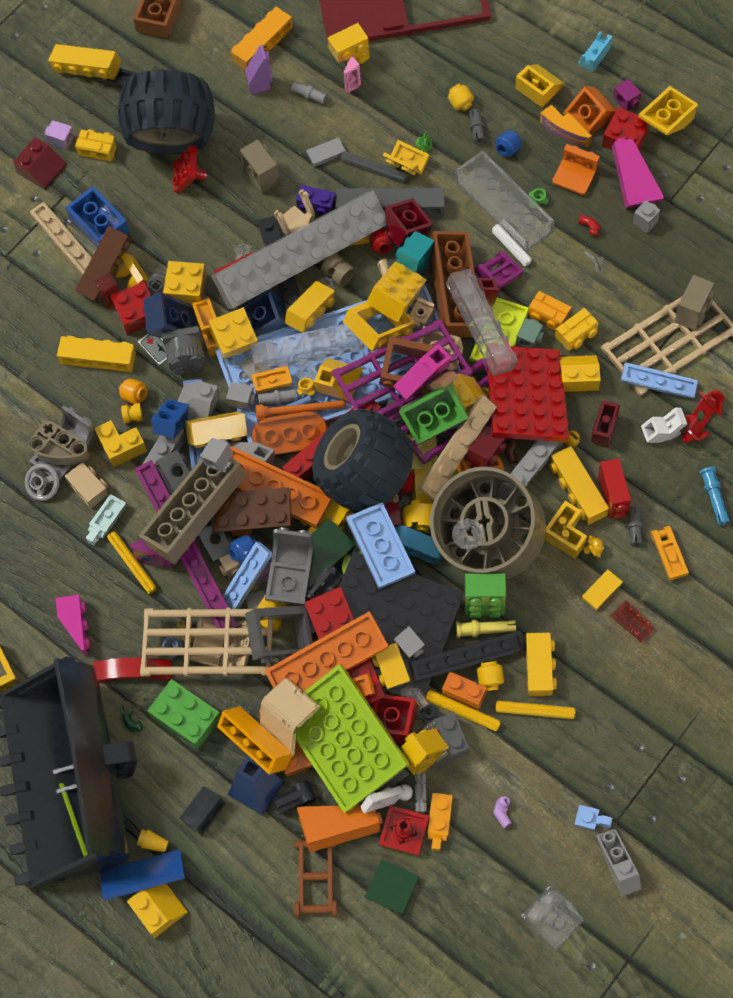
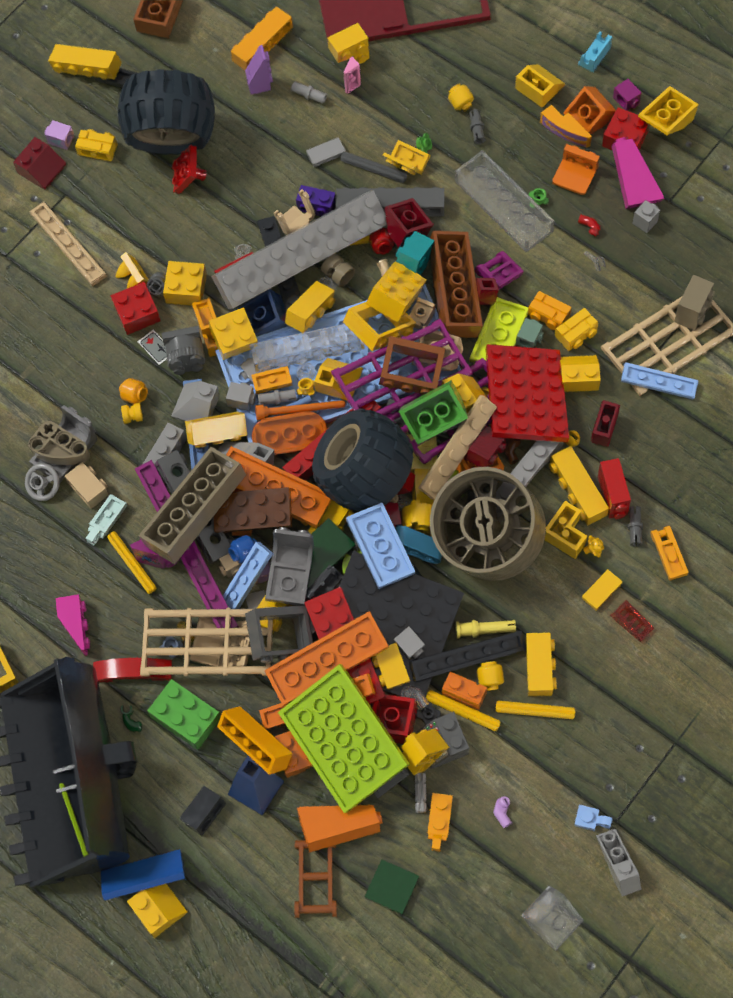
(94, 215): blue brick -> none
(96, 353): yellow brick -> none
(103, 261): reddish brown brick -> none
(107, 286): clear red slope -> none
(120, 447): yellow brick -> none
(152, 841): yellow cone -> none
(167, 314): dark blue slope -> none
(170, 418): blue brick -> none
(216, 454): light grey brick -> none
(260, 166): dark tan brick -> none
(285, 710): tan piece -> none
(299, 795): black piece -> none
(386, 797): white plate -> none
(404, 829): red plate -> none
(423, 372): dark pink slope -> none
(441, 381): medium nougat tile -> none
(472, 541): clear gear -> none
(481, 322): clear brick -> none
(485, 595): bright green brick -> none
(508, 143): blue head -> none
(511, 245): white axle -> none
(664, 428): white brick -> none
(708, 405): red piece -> none
(713, 487): dark azure pin -> none

